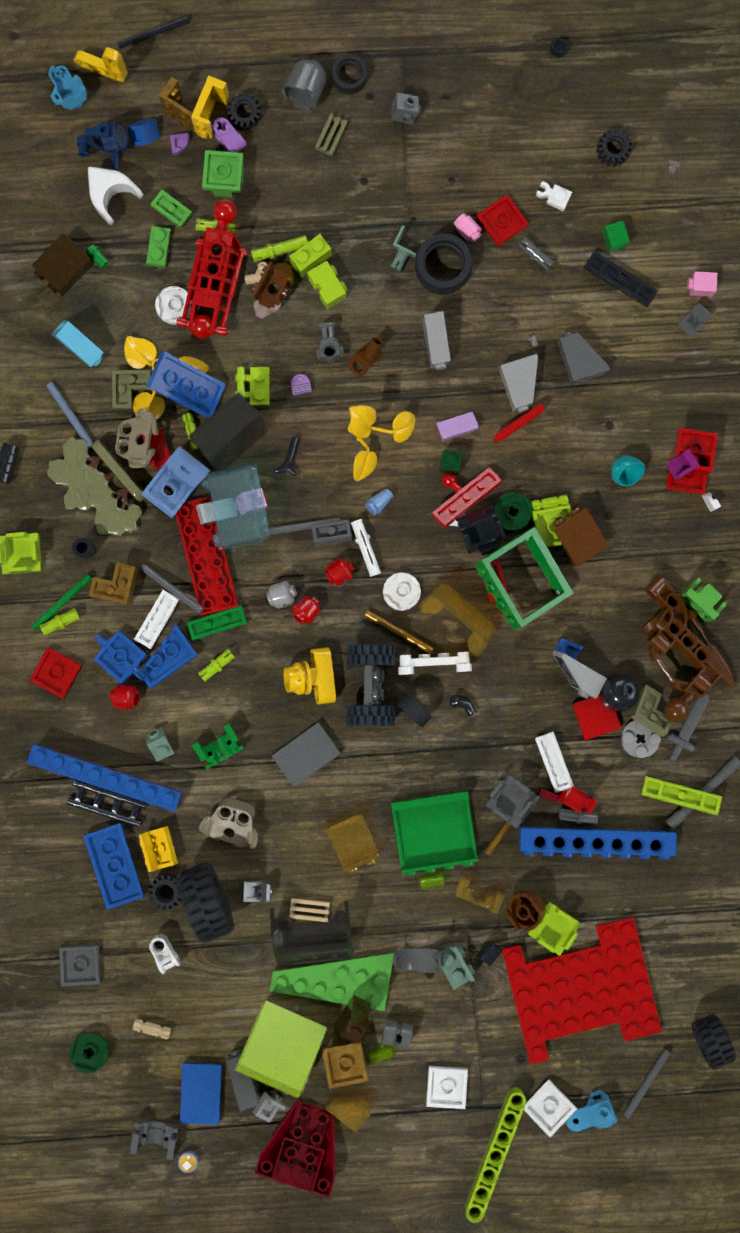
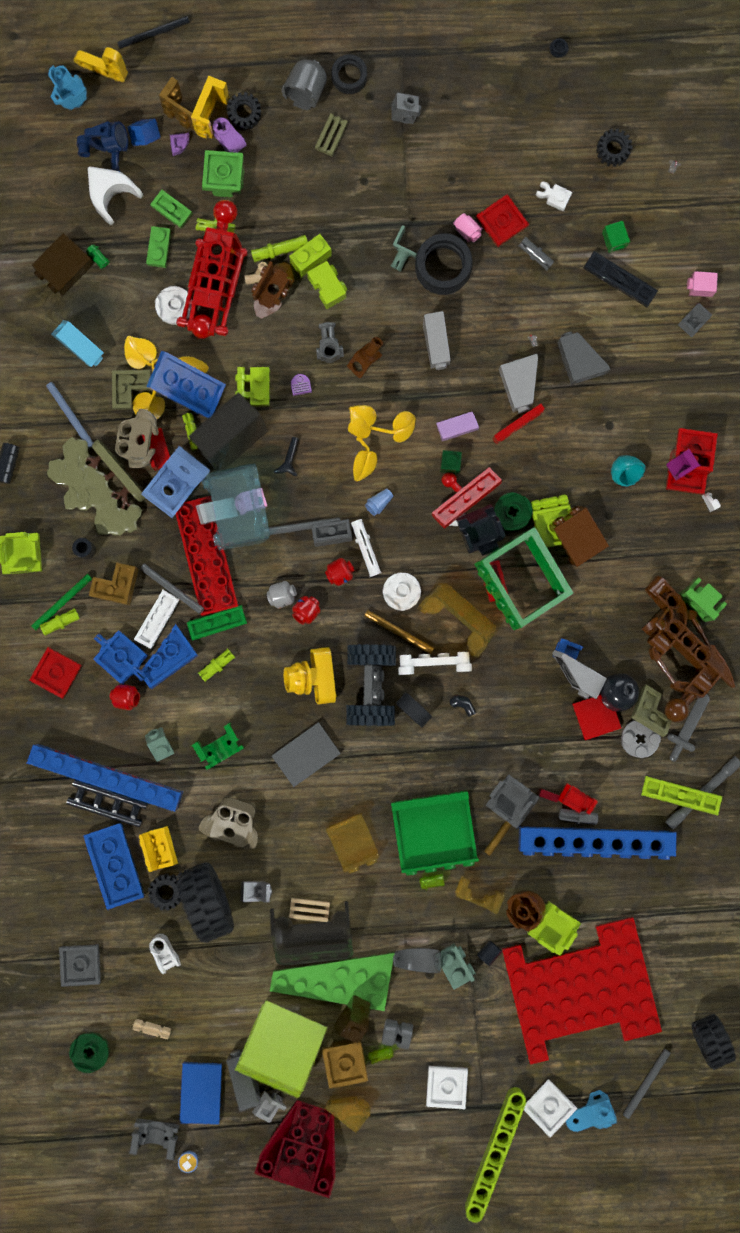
(554, 762): white plate -> none

